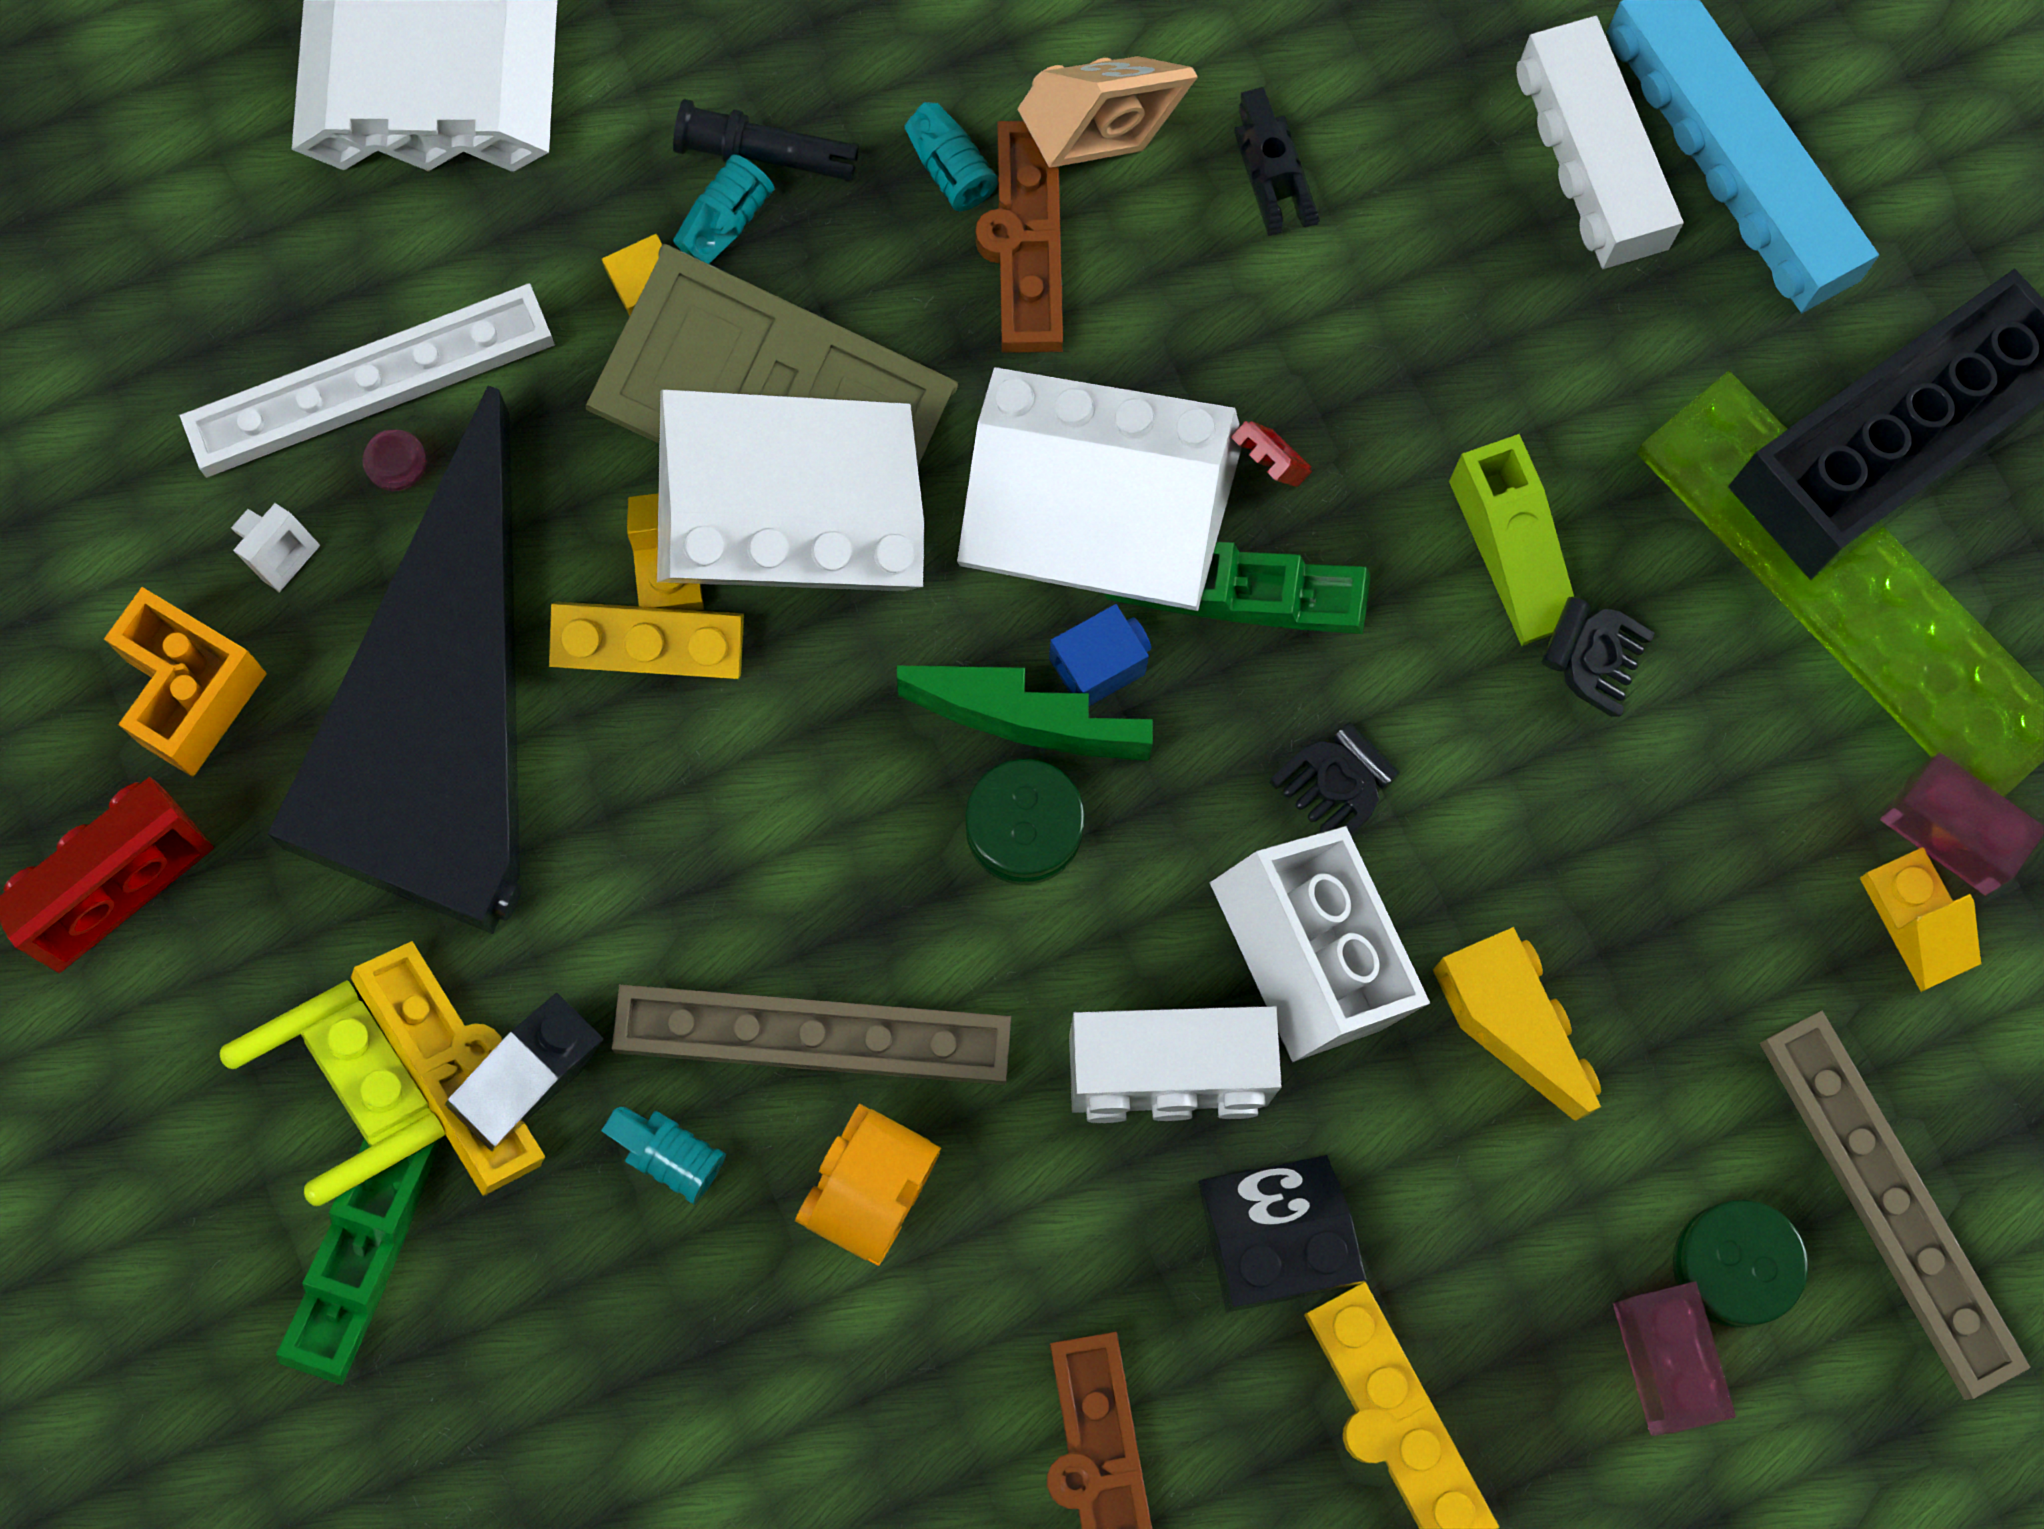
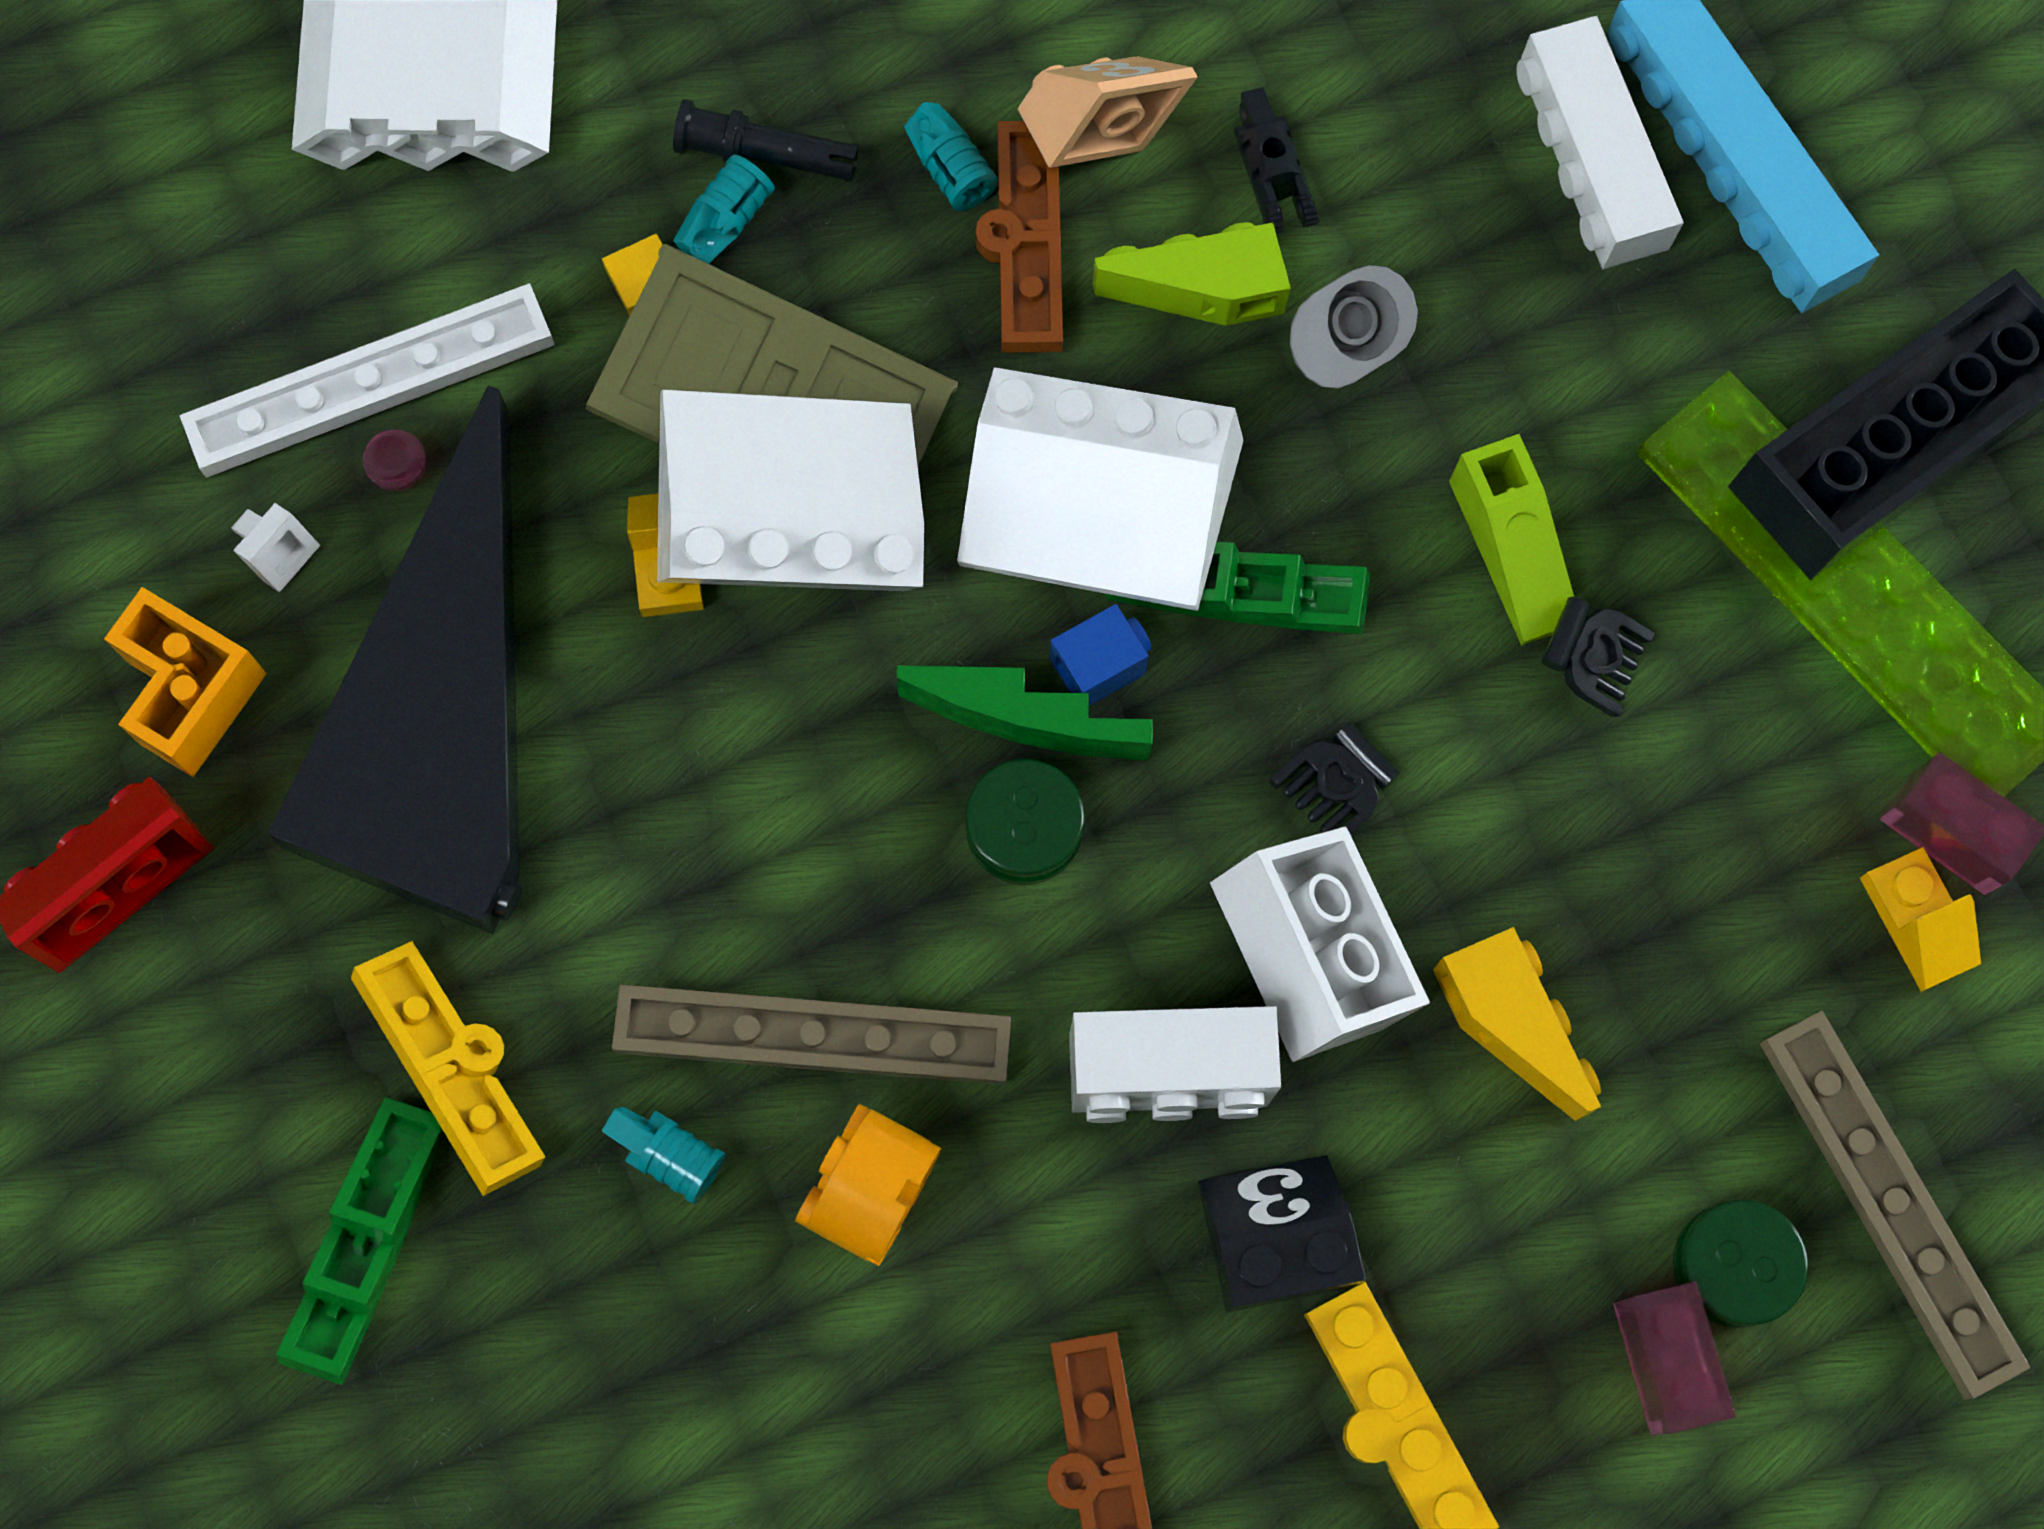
(363, 1075): neon yellow plate -> none
(524, 1071): slope -> none
(646, 640): yellow plate -> none
(1206, 278): none -> lime slope
(1273, 452): red tile -> none
(1353, 326): none -> light grey piece

